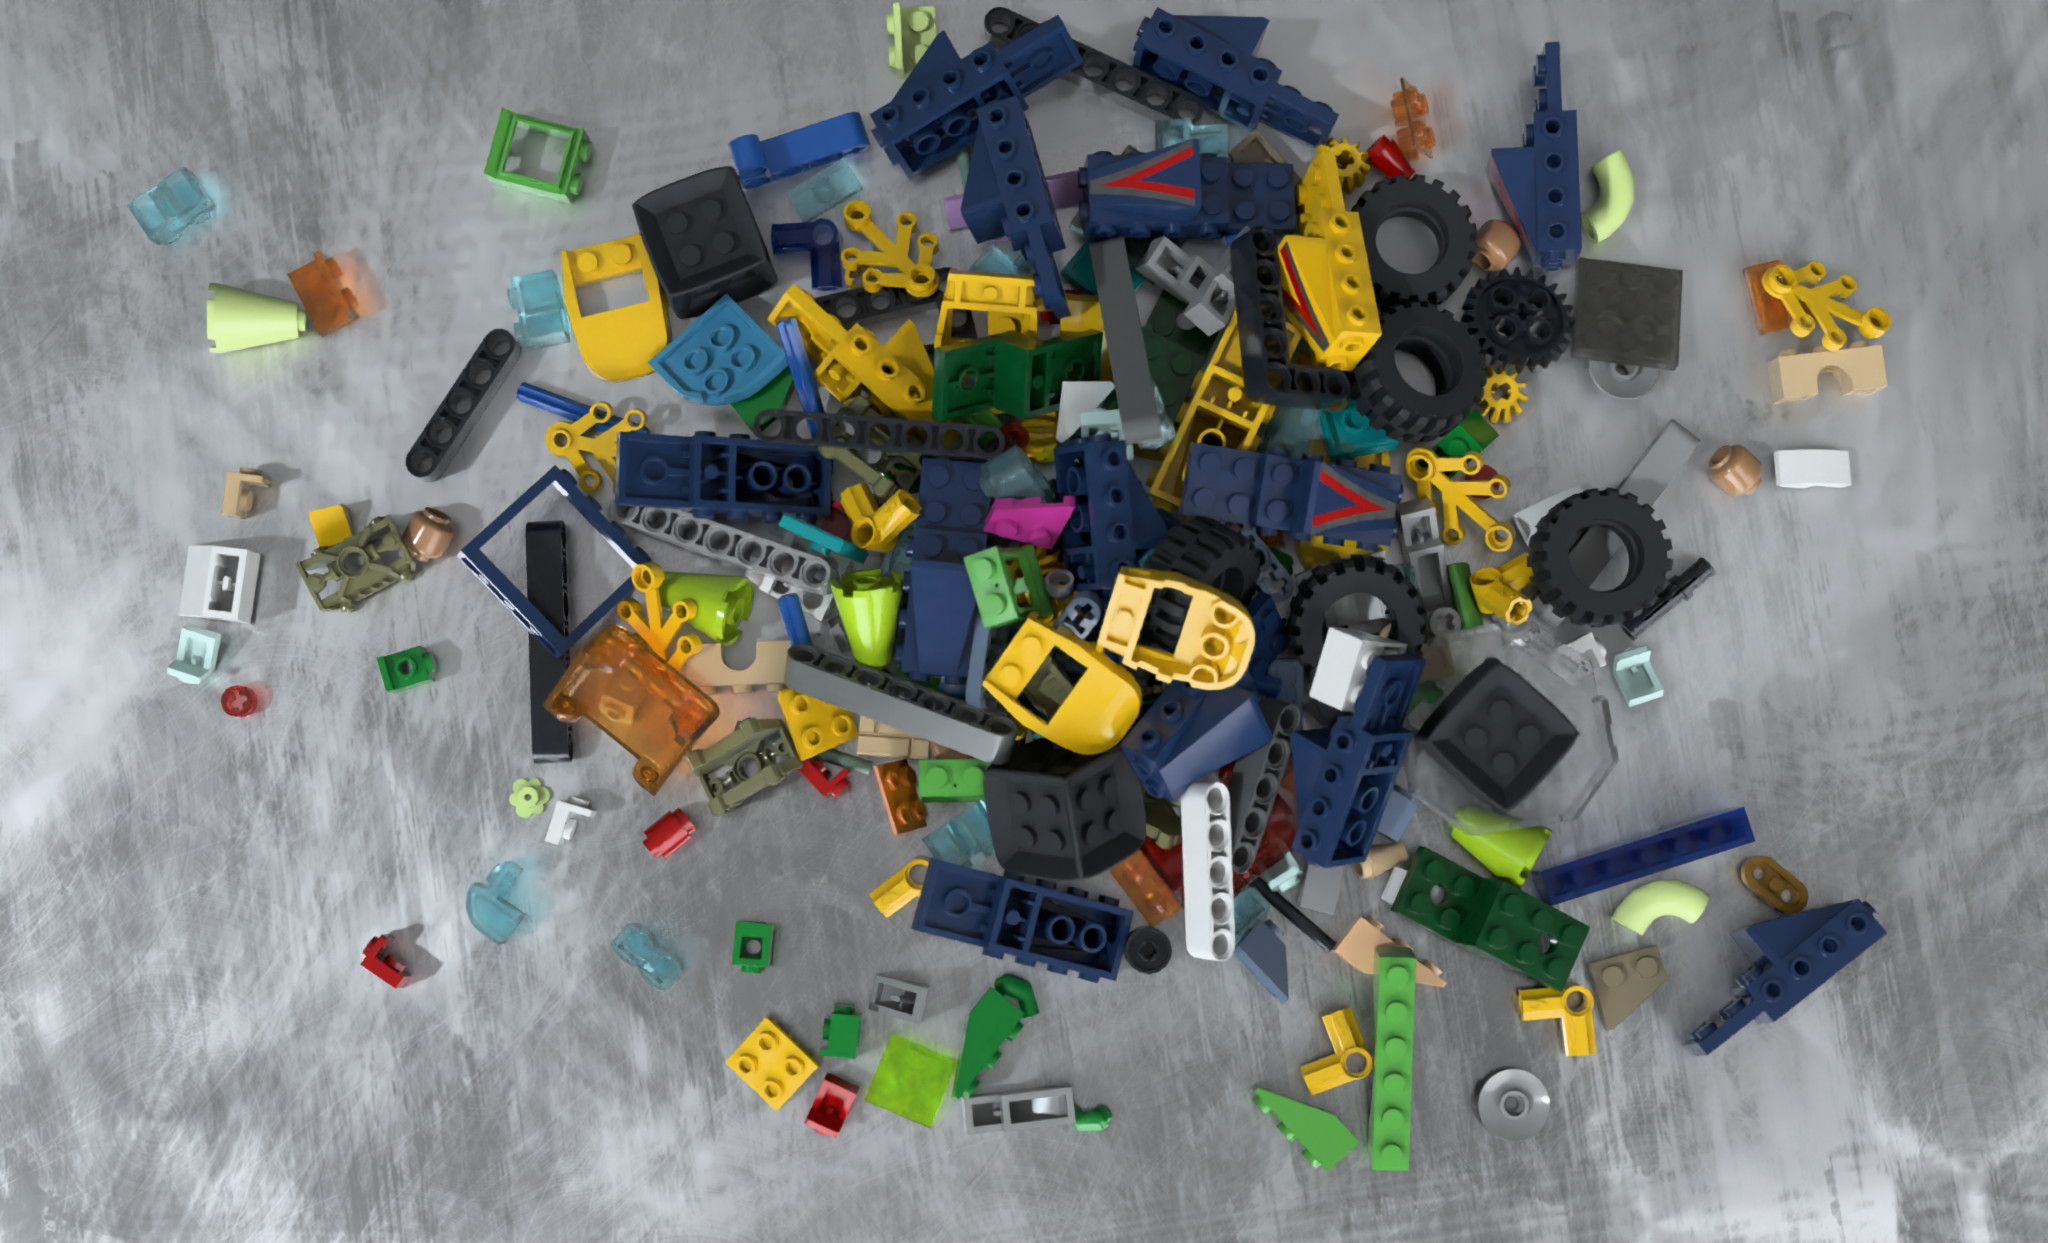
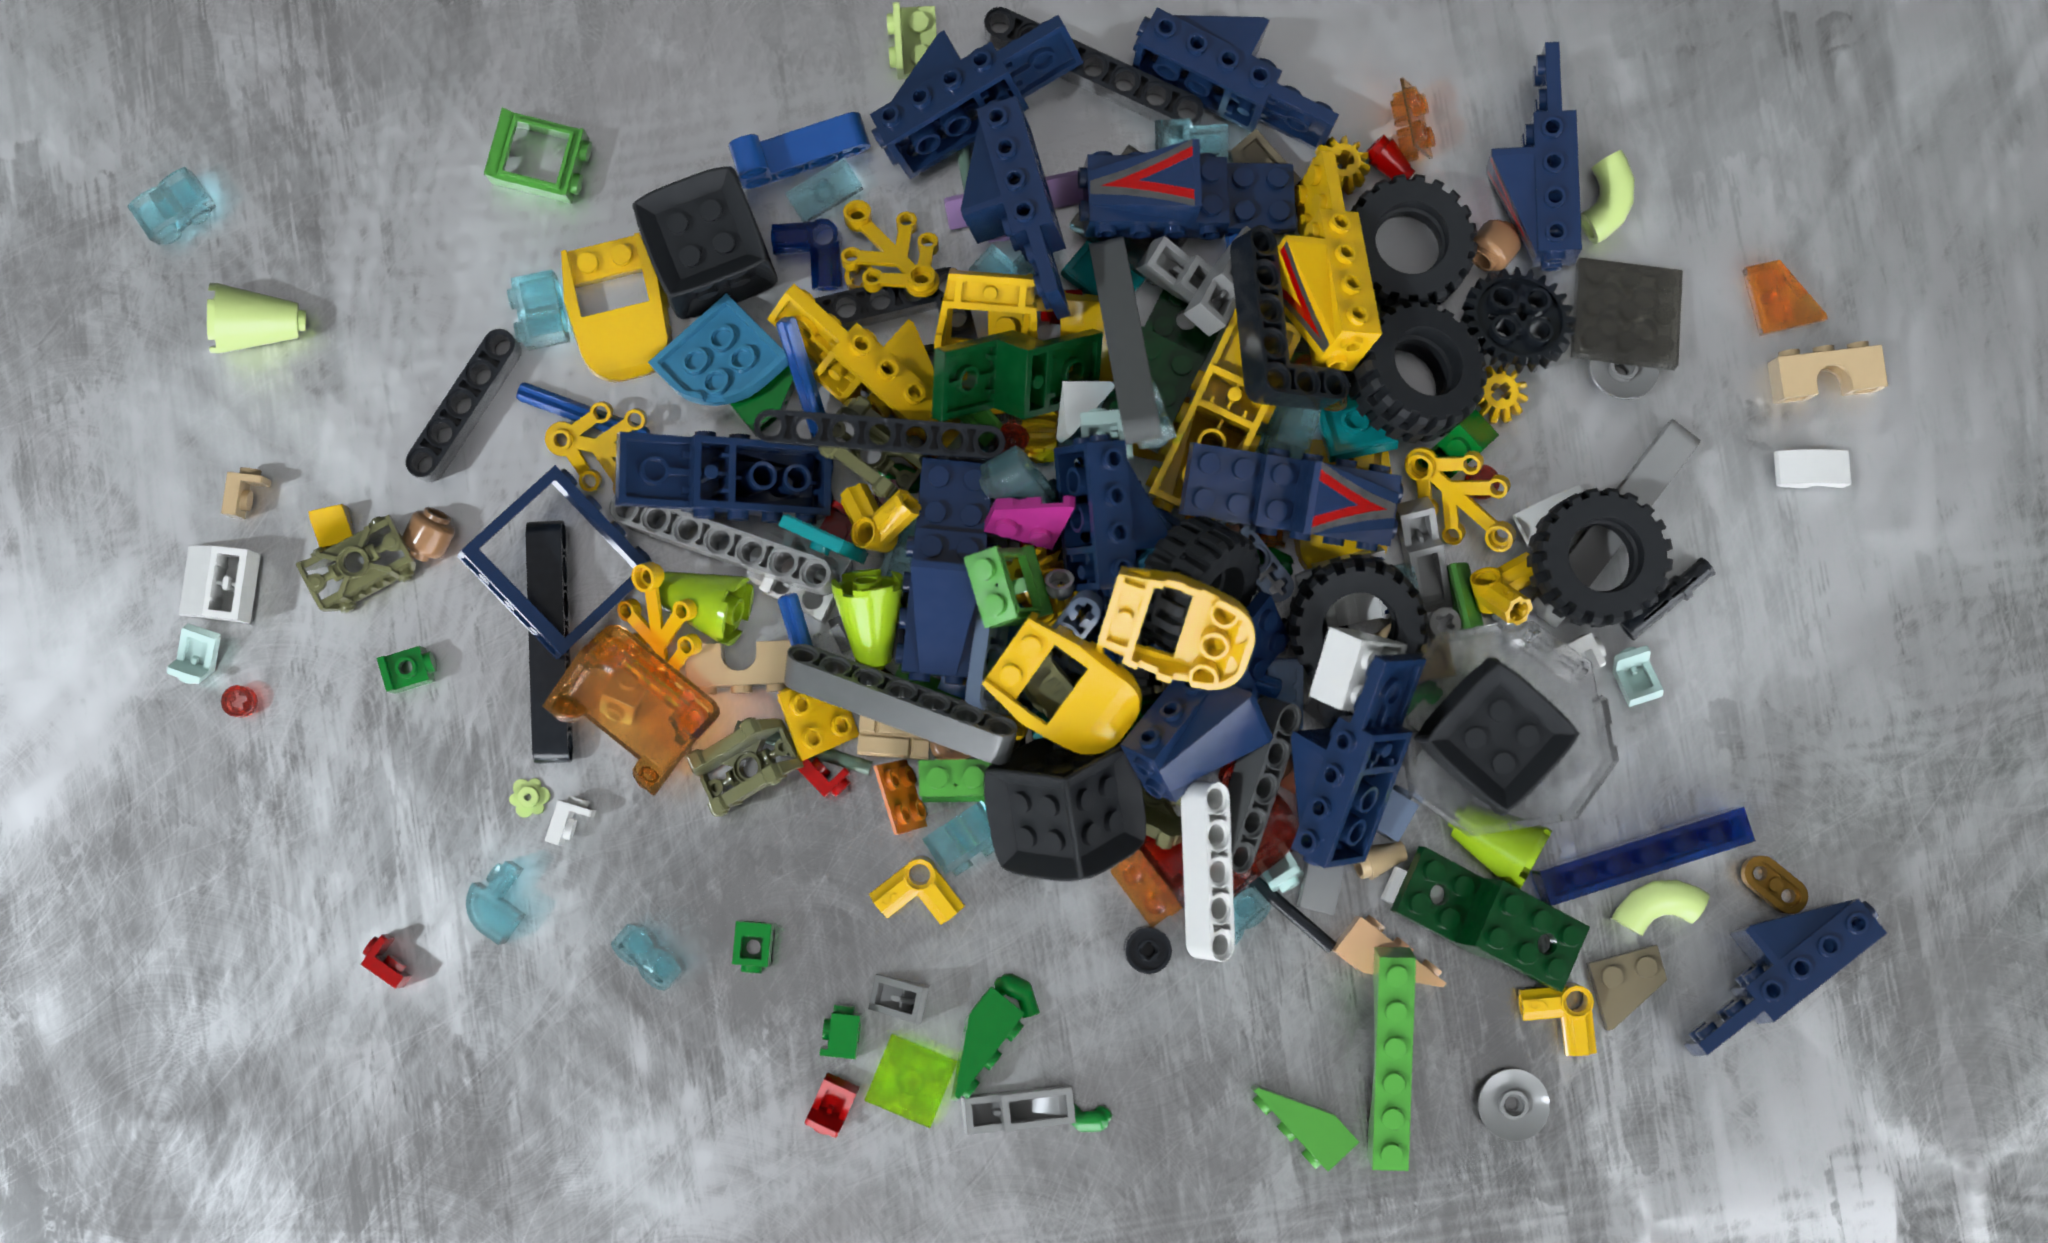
(323, 294): clear orange bracket -> none
(668, 833): red brick -> none
(772, 1063): yellow hinge -> none
(1024, 920): dark blue wedge -> none
(1265, 958): sand blue slope -> none
(1332, 1069): yellow piece -> none
(1735, 470): medium nougat head -> none
(1784, 284): yellow plant -> none

